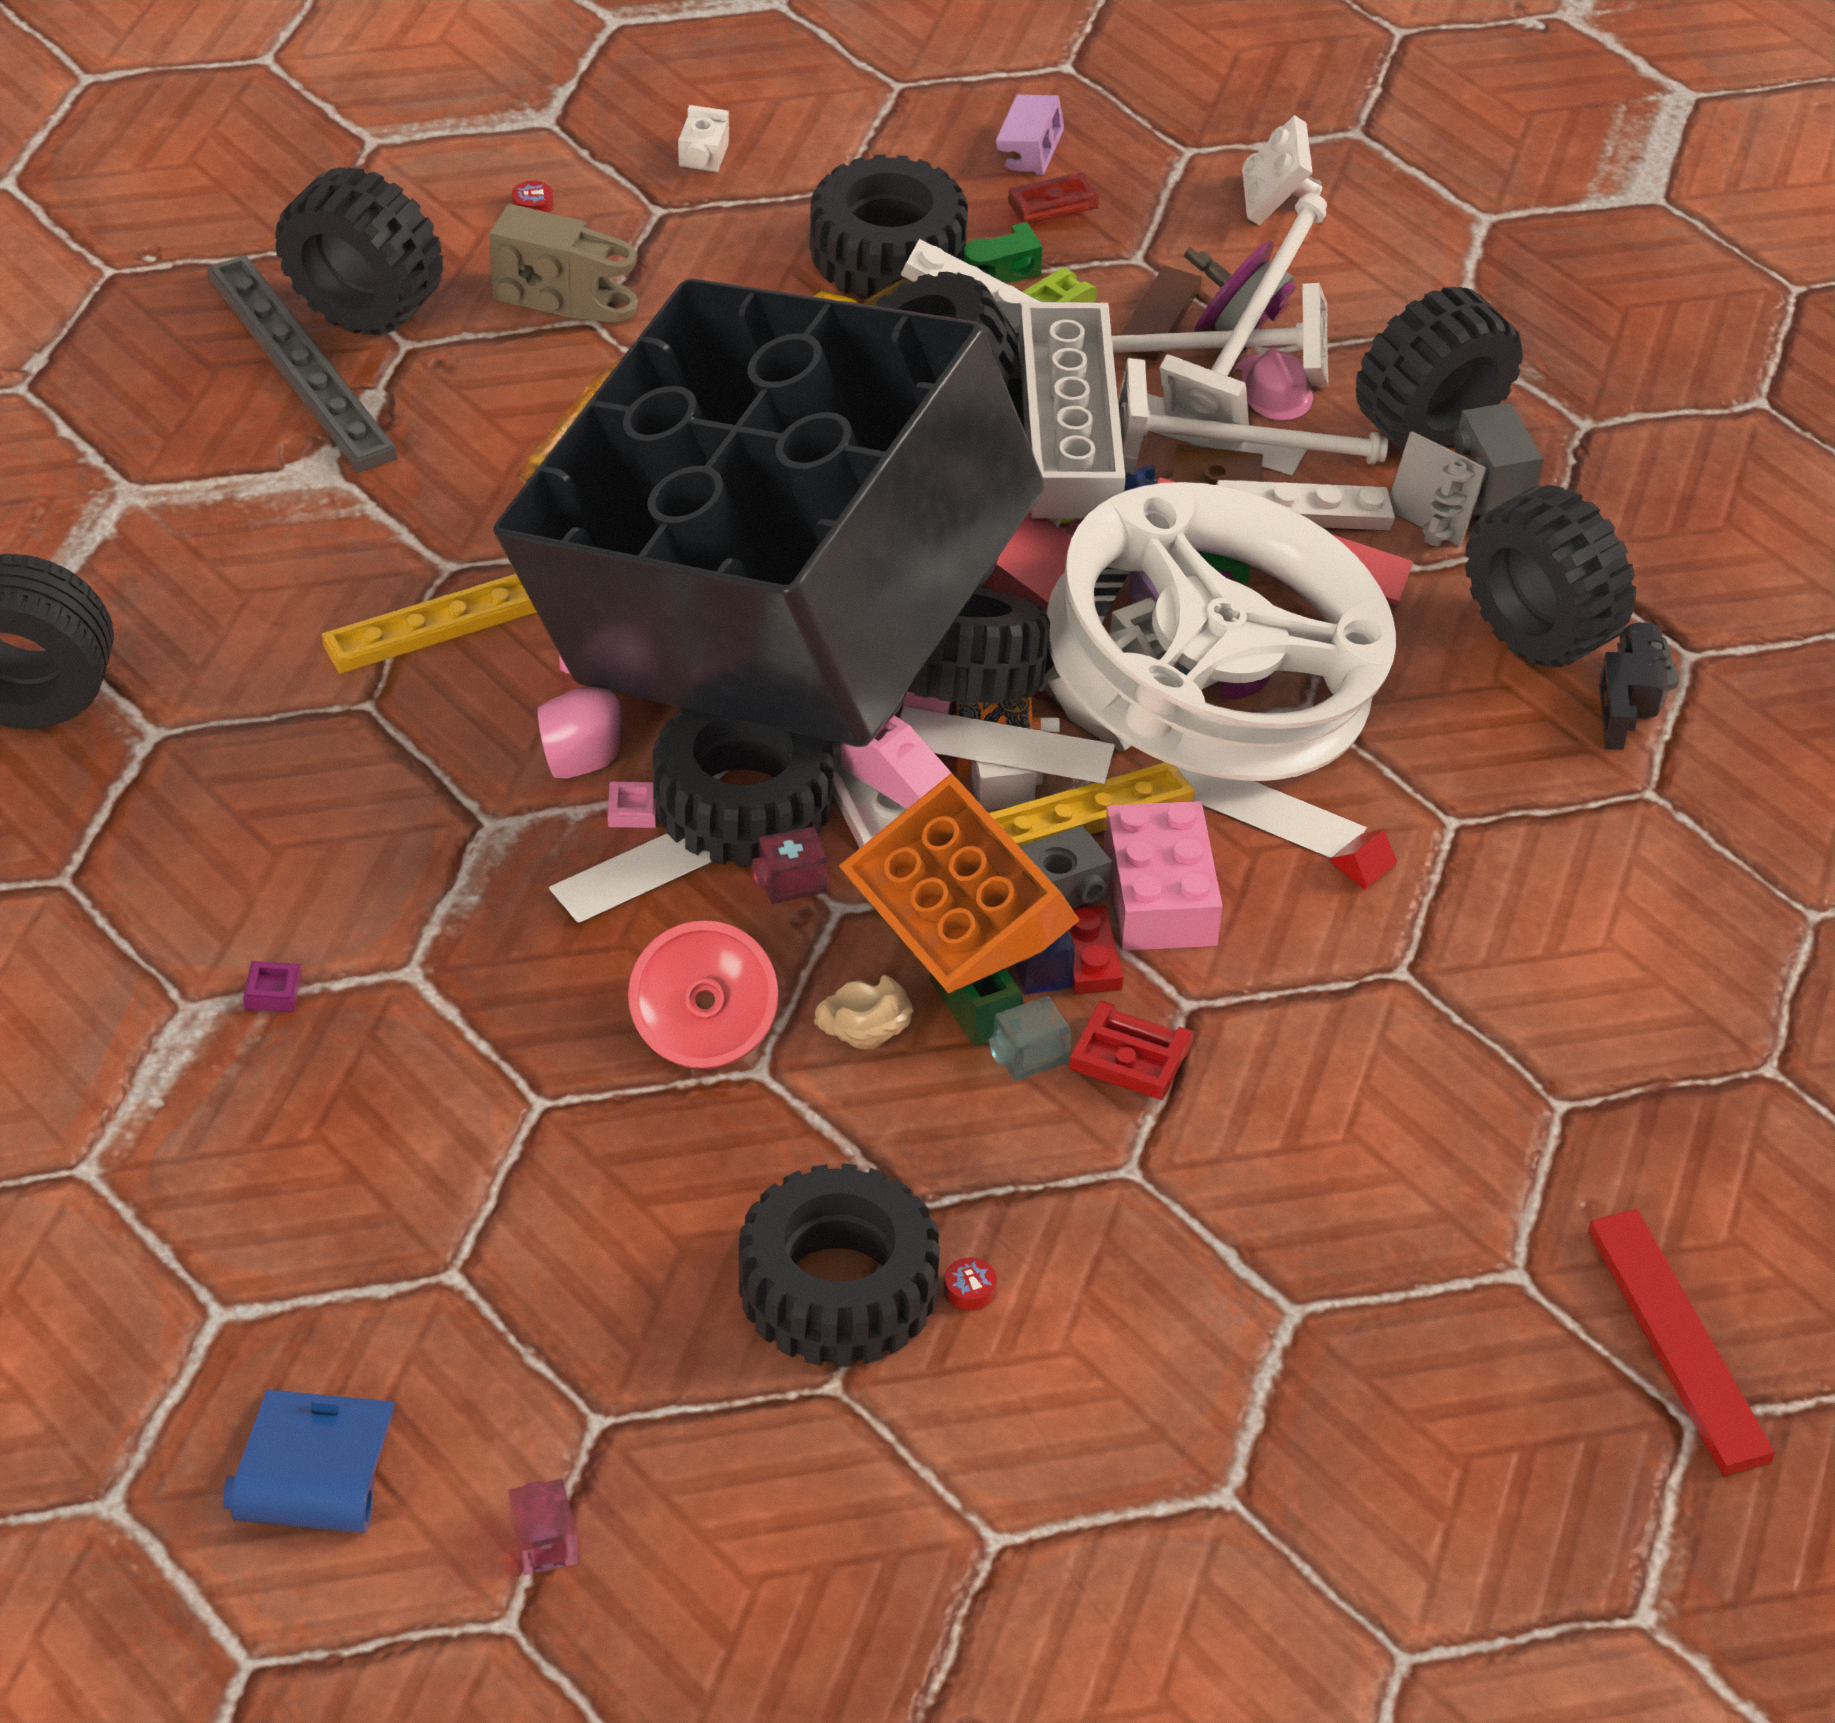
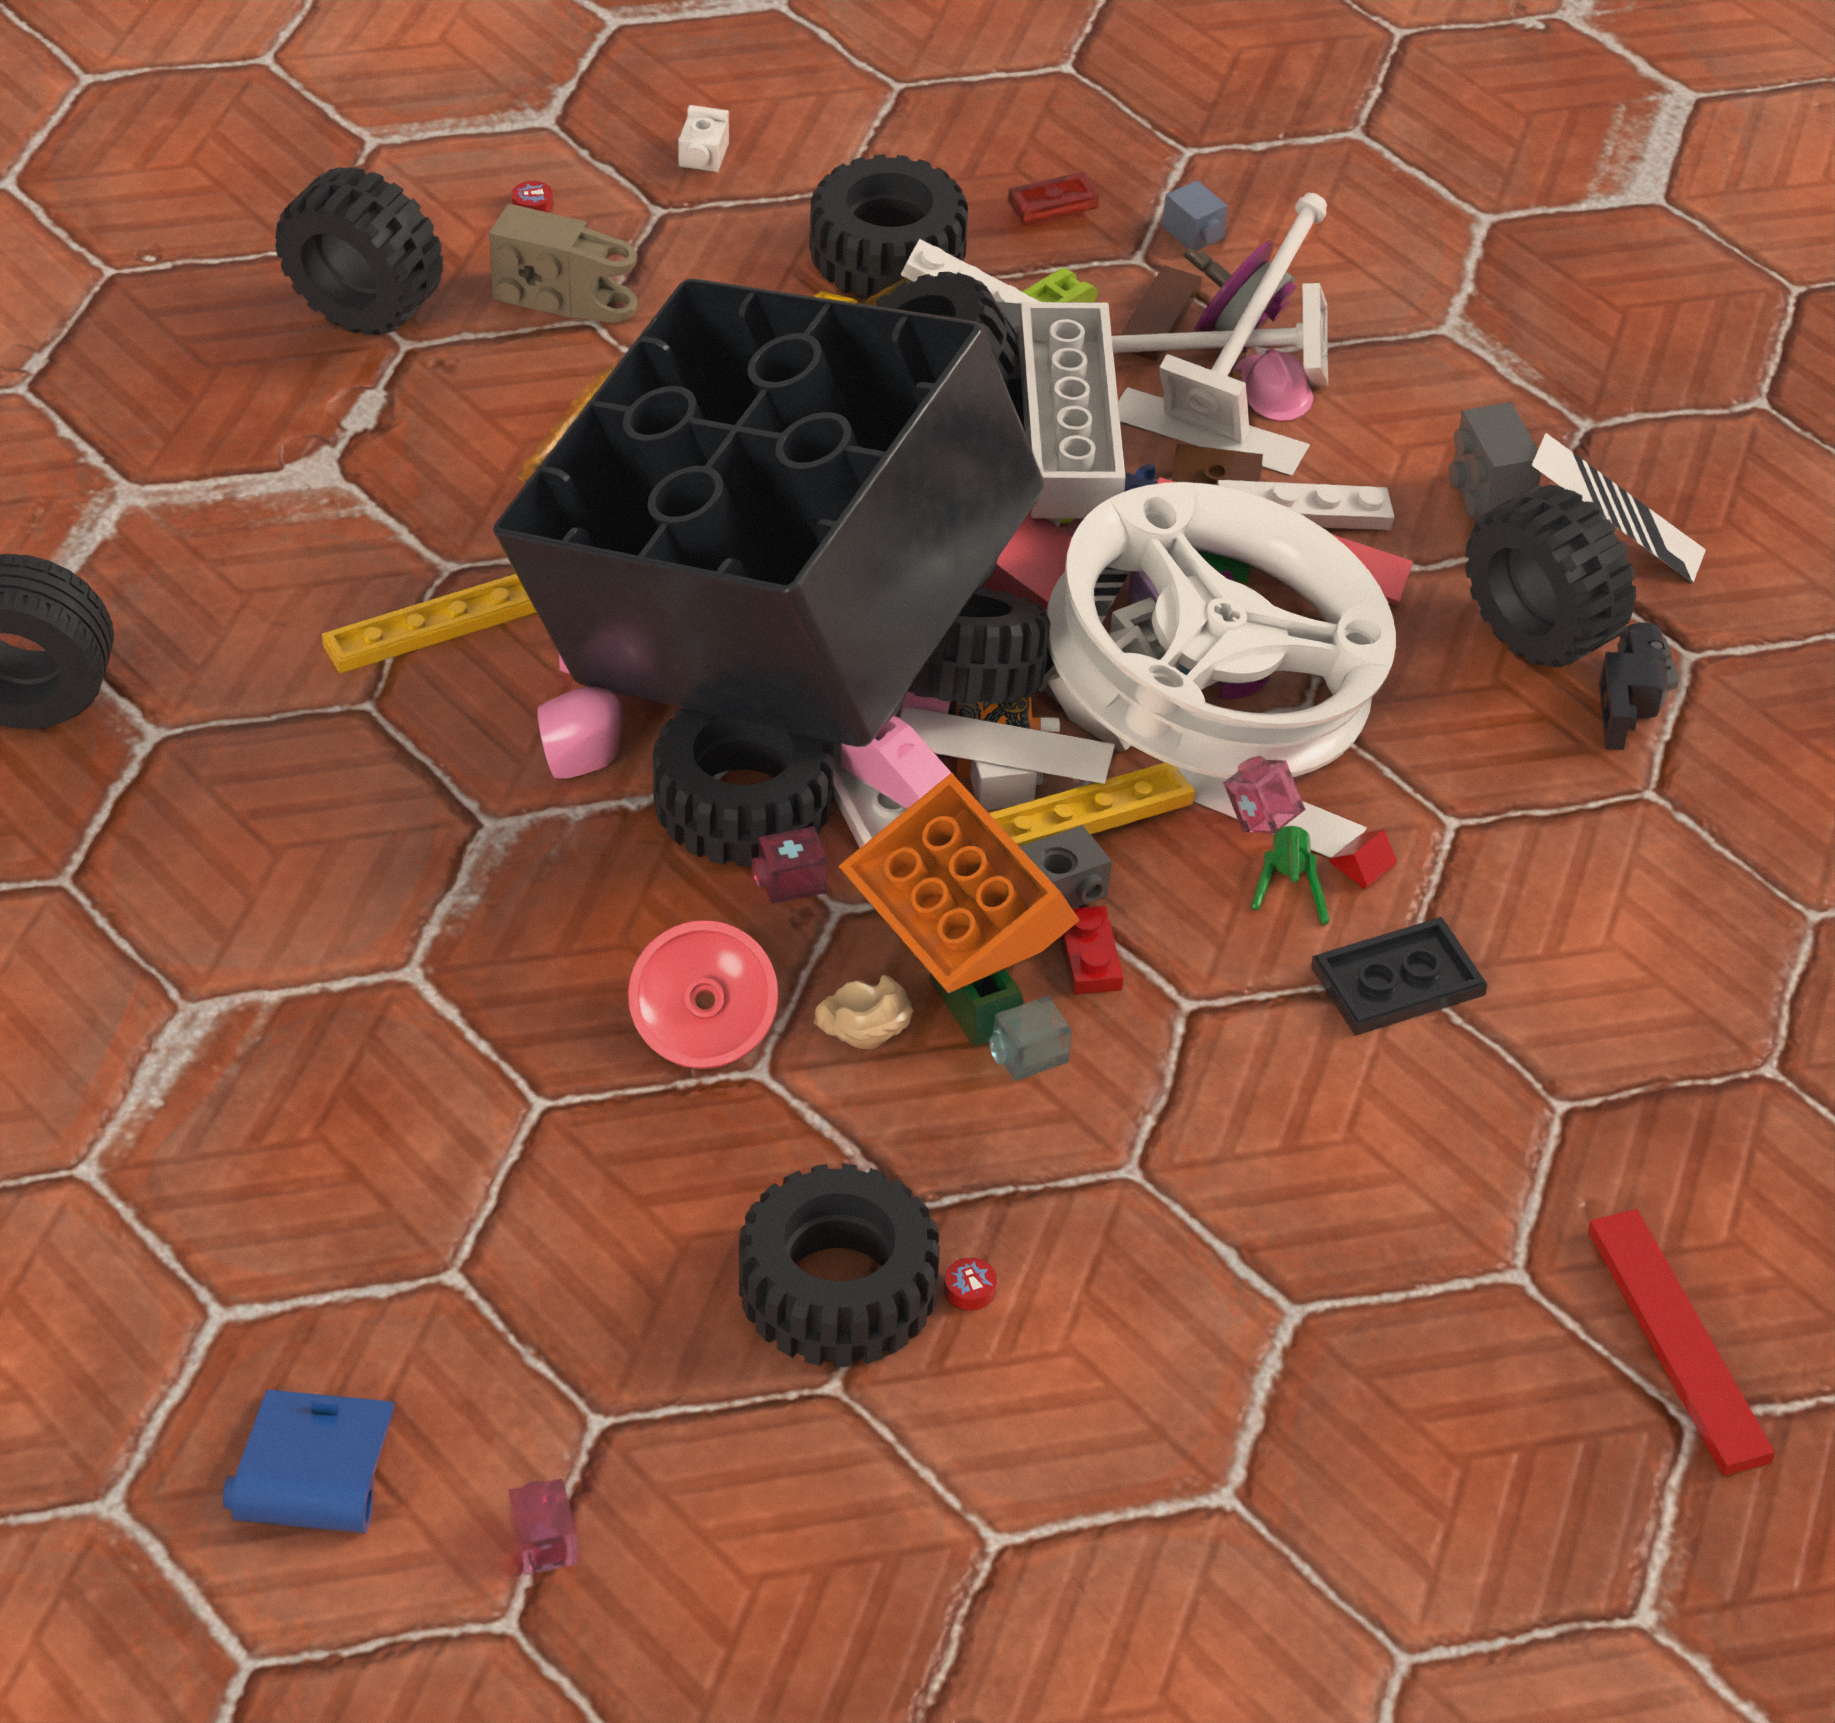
(272, 986): magenta tile -> none
(302, 364): dark grey tile -> none
(626, 876): white sticker -> none
(631, 805): bright pink tile -> none
(1007, 256): green leg -> none
(1032, 131): lavender hinge -> none
(1050, 968): clear blue brick -> none
(1130, 1051): red plate -> none
(1137, 421): white tile -> none
(1162, 876): bright pink brick -> none
(1195, 216): none -> sand blue brick
(1264, 795): none -> clear pink brick
(1278, 171): white plate -> none
(1291, 857): none -> green plant
(1398, 976): none -> black tile
(1434, 363): black tyre -> none
(1436, 489): light grey hinge -> none
(1619, 507): none -> white sticker

